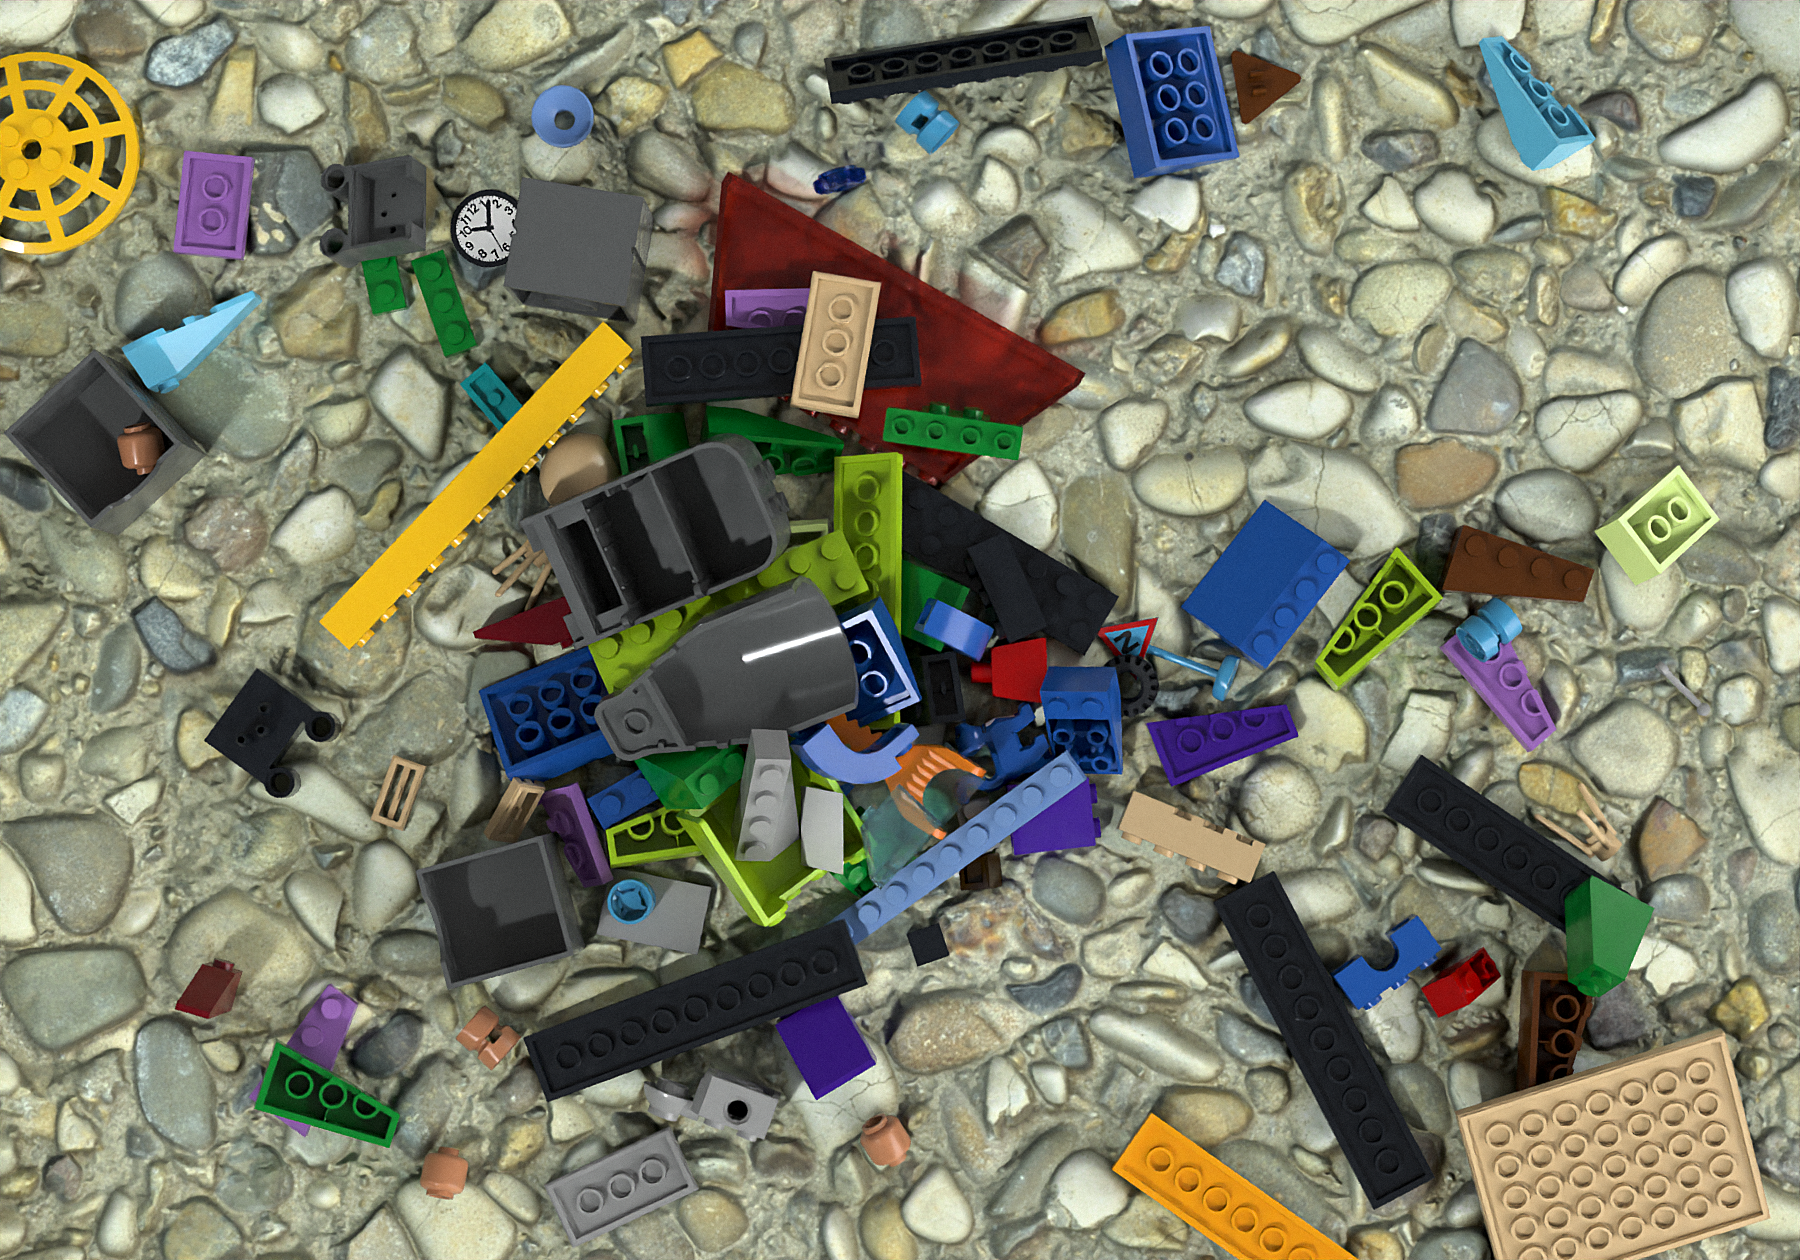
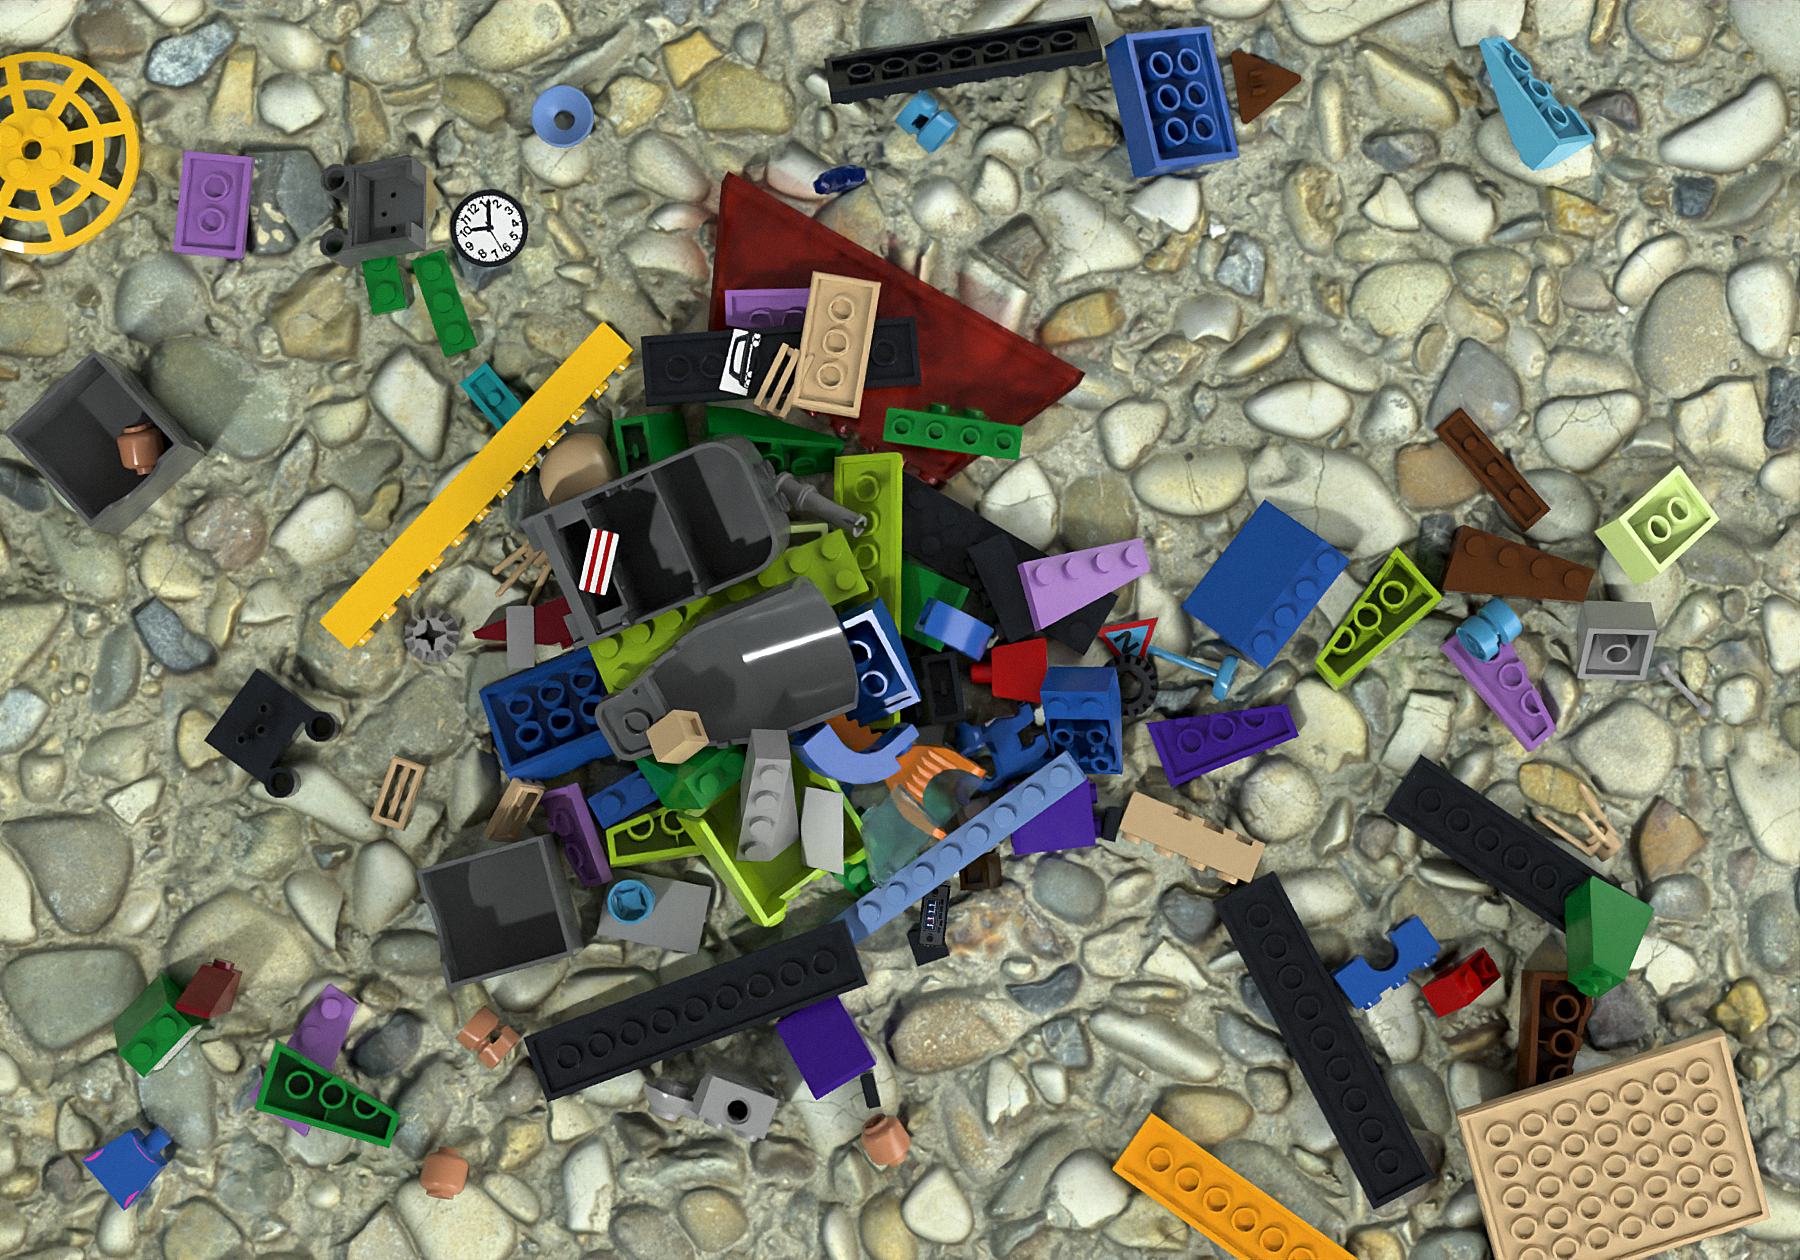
(129, 1164): none -> blue torso
(152, 1030): none -> green slope
(172, 355): medium azure wedge -> none
(443, 646): none -> light grey gear
(520, 636): none -> light grey sticker
(579, 250): dark grey piece -> none
(598, 561): none -> sticker
(621, 1186): light grey tile -> none
(677, 736): none -> tan panel
(740, 362): none -> sticker
(770, 408): none -> tan tile
(806, 498): none -> light grey pin
(870, 1089): none -> black tile
(934, 917): none -> sticker
(1074, 579): none -> medium lavender wing
(1111, 823): none -> black tile
(1492, 470): none -> reddish brown tile
(1615, 640): none -> light grey slope

